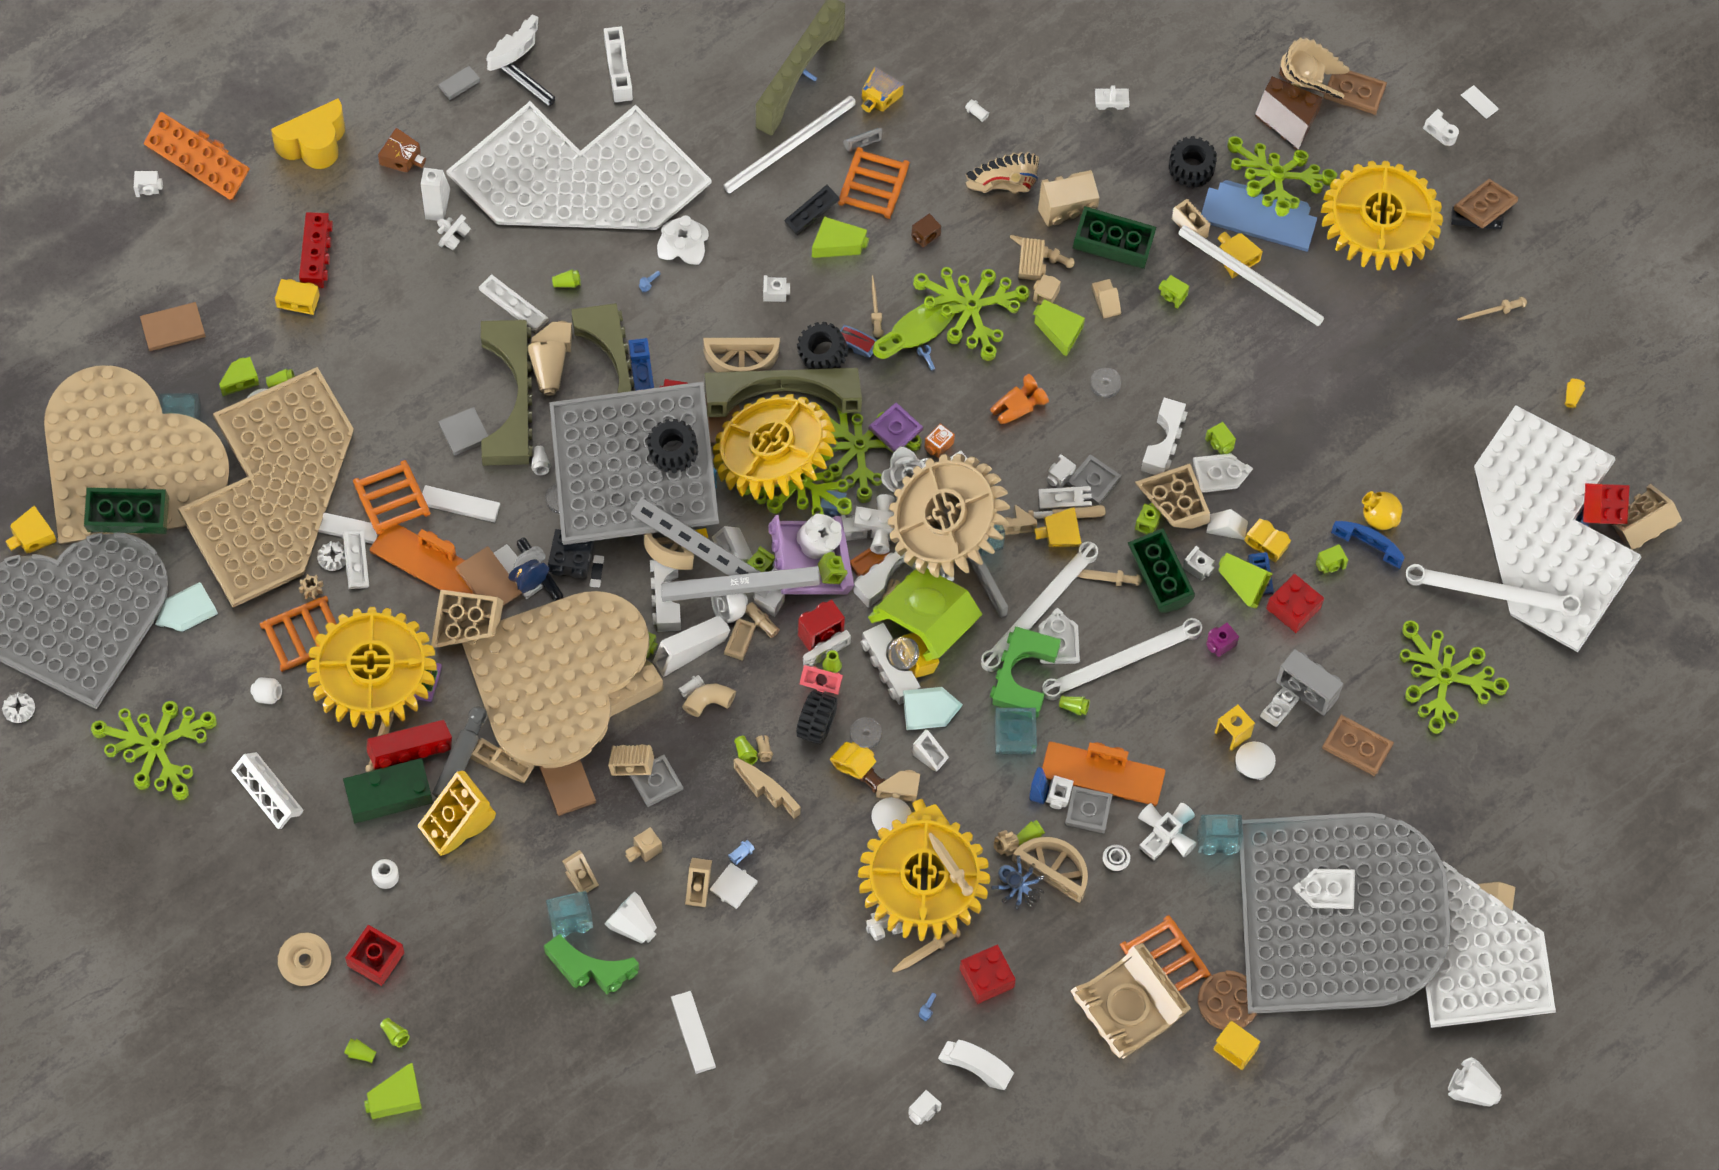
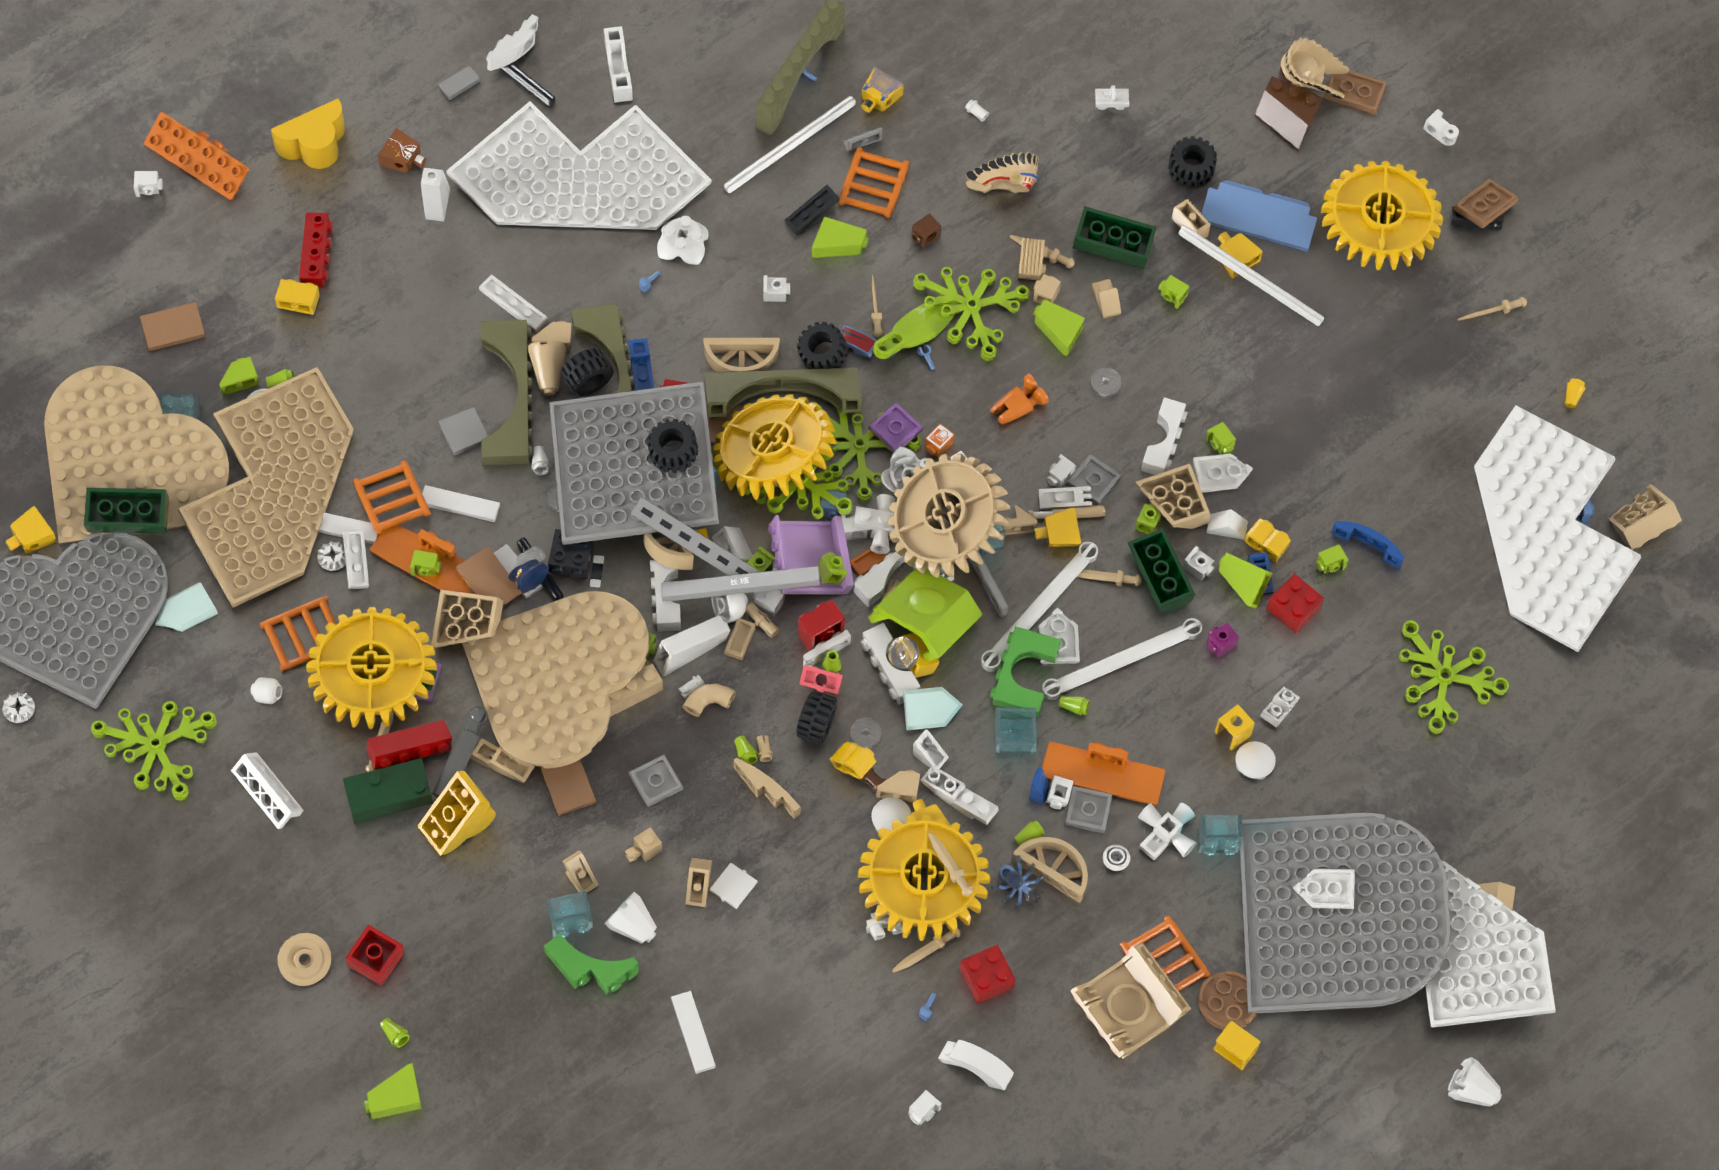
(313, 584): tan gear -> none
(360, 1051): lime cone -> none
(385, 873): white head -> none
(425, 563): none -> lime brick
(449, 239): white hips -> none
(568, 279): lime cone -> none
(587, 372): none -> black tyre
(631, 760): tan brick -> none
(741, 852): light blue pin -> none
(819, 536): white brick -> none
(958, 796): none -> white slope
(1006, 843): tan gear -> none
(1067, 197): tan wedge -> none
(1277, 174): lime plant -> none
(1309, 682): light grey brick -> none
(1357, 745): medium nougat tile -> none
(1382, 510): yellow brick -> none
(1480, 102): white sticker -> none
(1493, 590): white piece -> none
(1606, 503): red brick -> none

